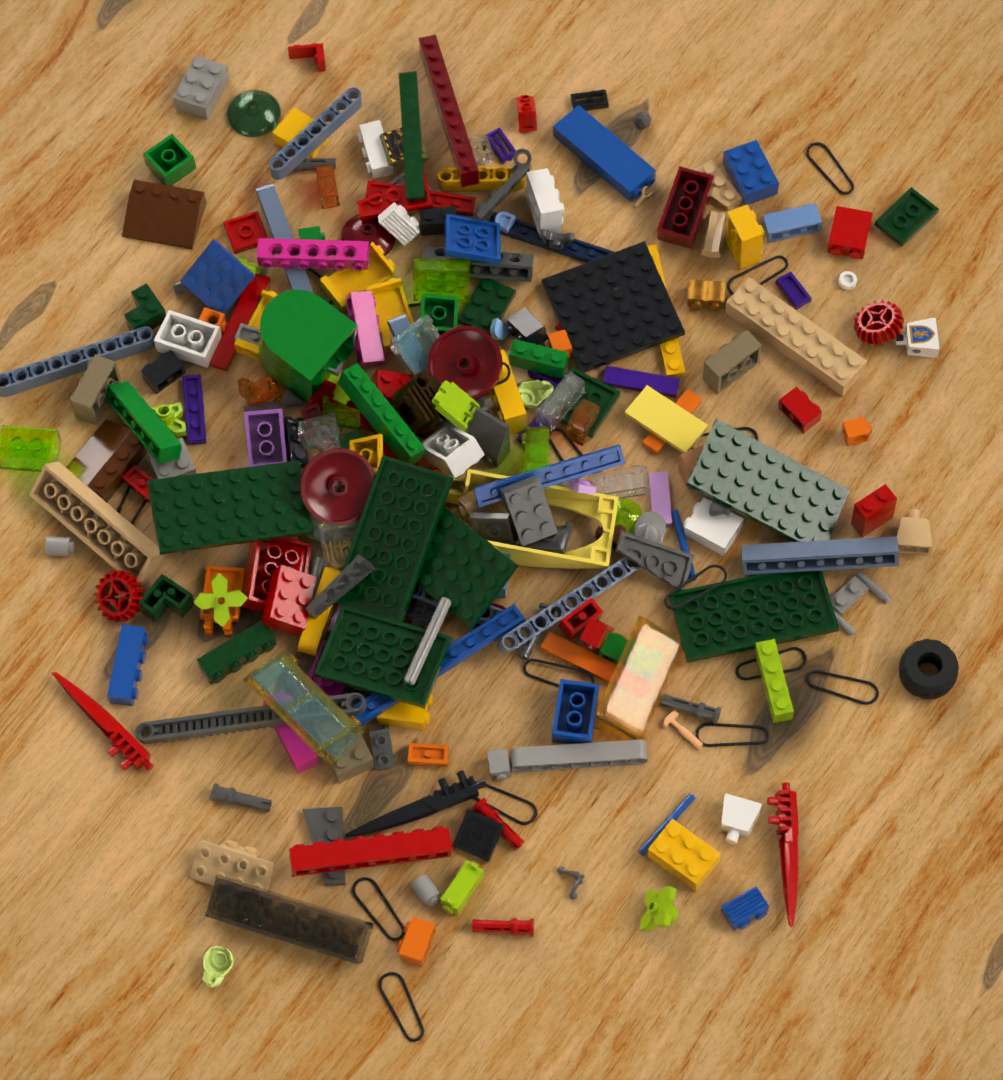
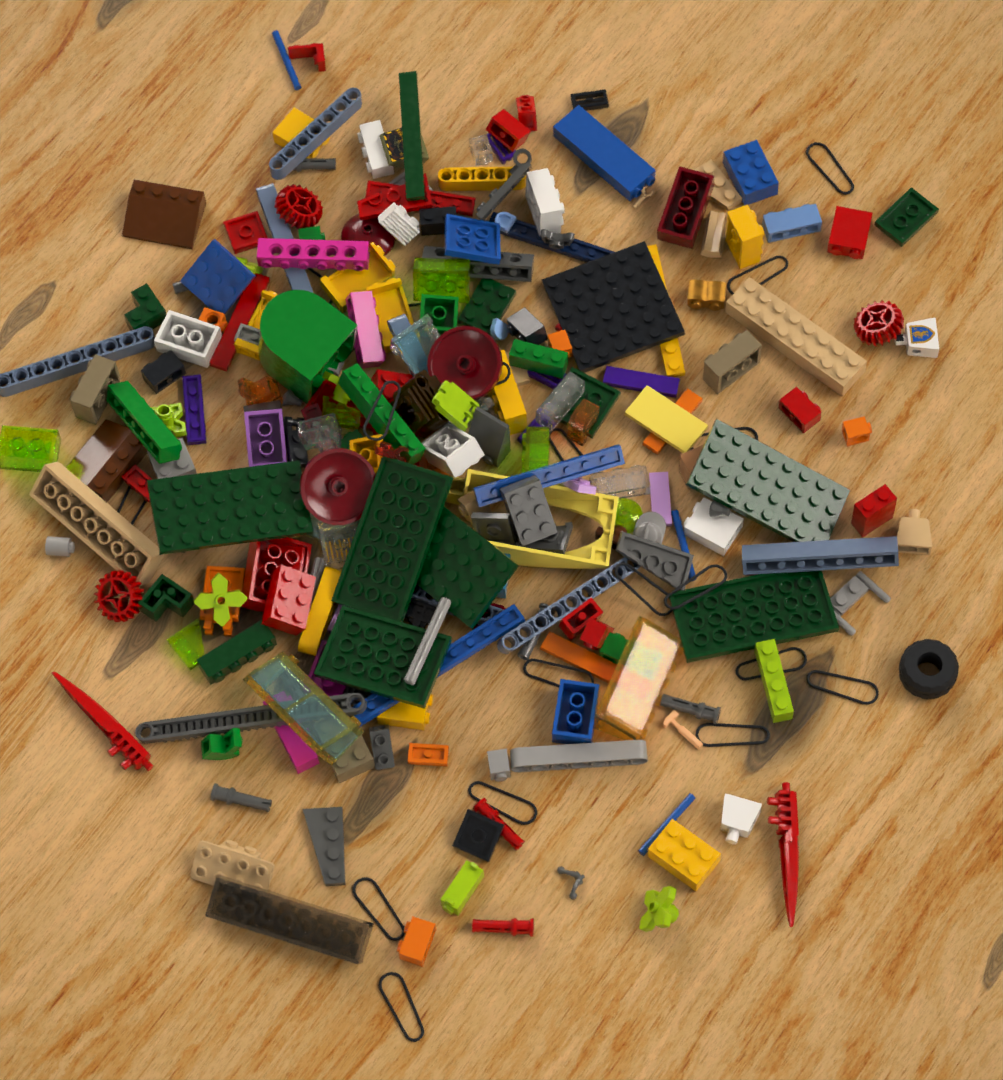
(127, 665): blue brick -> none
(169, 160): green brick -> none
(188, 644): none -> clear neon green wing
(201, 87): light grey brick -> none
(217, 964): yellowish green hair -> none
(222, 746): none -> green brick
(255, 120): clear green dish -> none
(289, 67): none -> blue bar
(298, 206): none -> red gear
(327, 186): clear orange brick -> none
(344, 582): dark grey wing -> none
(370, 852): red brick -> none
(385, 449): none -> clear red plate
(391, 415): none -> black piece
(426, 891): light grey brick -> none
(428, 805): black piece -> none
(448, 111): dark red brick -> none
(508, 130): none -> red brick
(534, 392): yellowish green hair -> none
(642, 120): dark grey rock -> none
(642, 599): none -> black piece
(745, 908): blue brick -> none
(793, 290): dark purple tile -> none
(847, 280): white tile -> none

